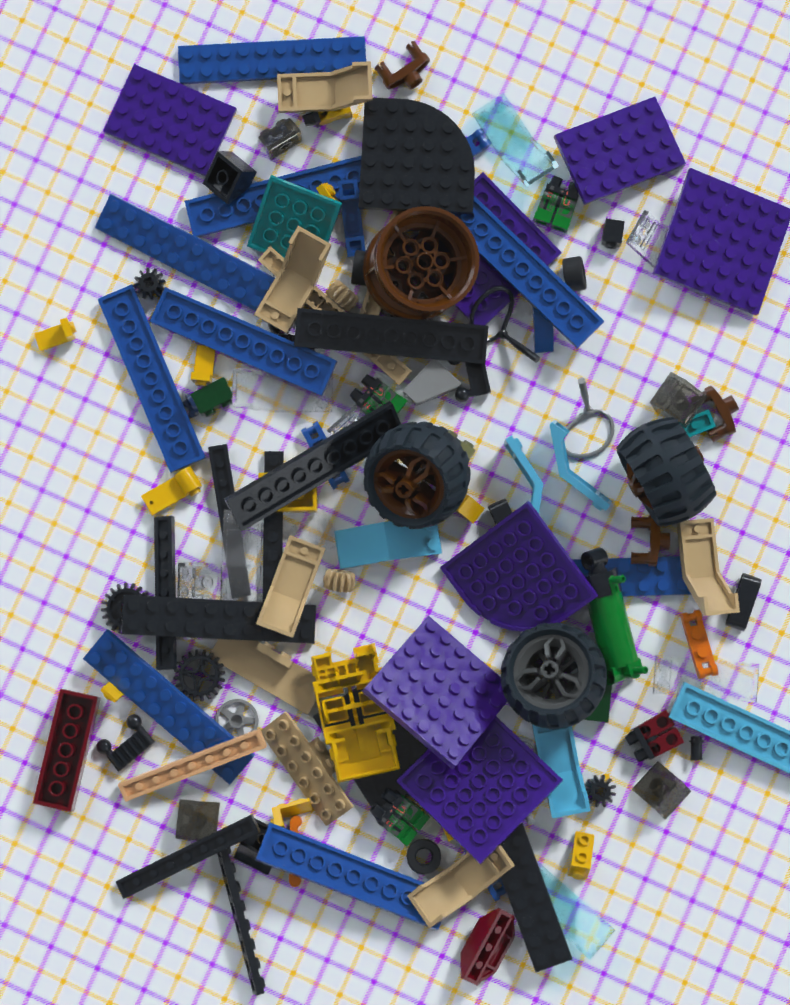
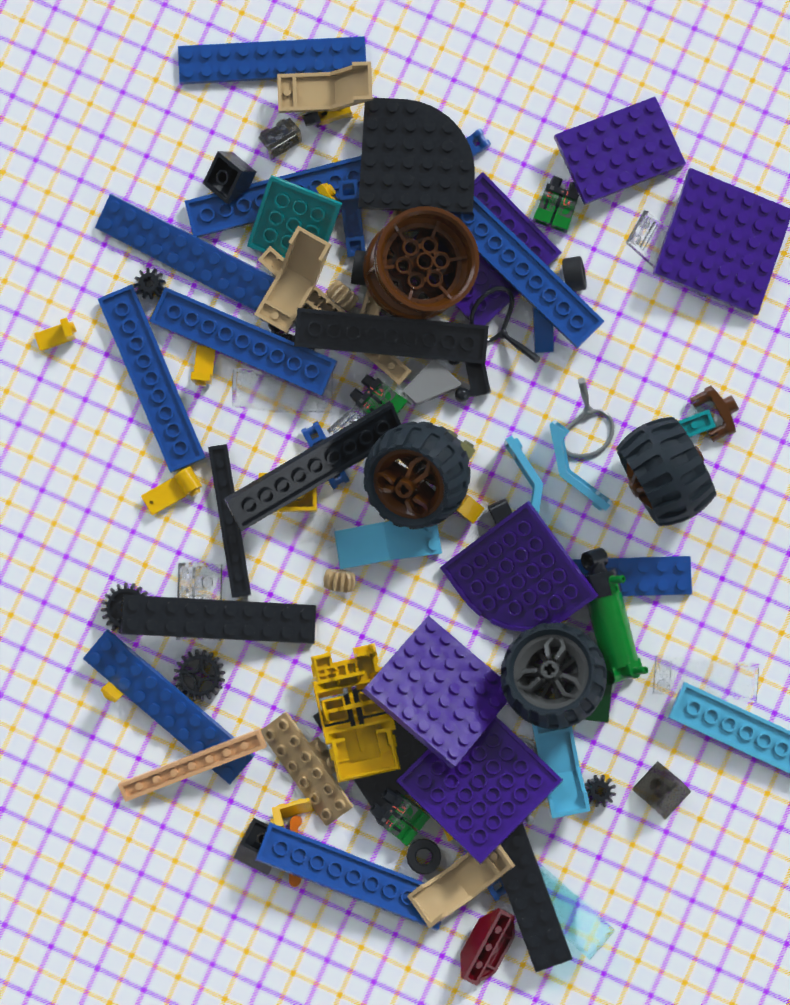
(66, 750): dark red brick -> none
(130, 748): black gear -> none
(165, 585): black plate -> none
(170, 120): dark purple plate -> none
(188, 856): black plate -> none
(190, 404): dark blue piece -> none
(196, 819): clear smoke slope -> none
(212, 397): dark green brick -> none
(236, 719): light grey wheel -> none
(241, 561): clear windscreen -> none
(242, 925): black plate -> none
(268, 670): tan bracket -> none
(272, 529): black plate -> none
(290, 586): tan windscreen -> none
(408, 74): reddish brown connector -> none
(513, 141): clear light blue windscreen -> none
(581, 856): yellow bracket -> none
(612, 233): black brick -> none
(650, 741): dark red hips -> none
(658, 541): reddish brown connector -> none
(678, 399): clear smoke slope -> none
(696, 747): black pin -> none
(699, 644): orange plate -> none
(702, 570): tan windscreen -> none
(747, 593): black beam -> none

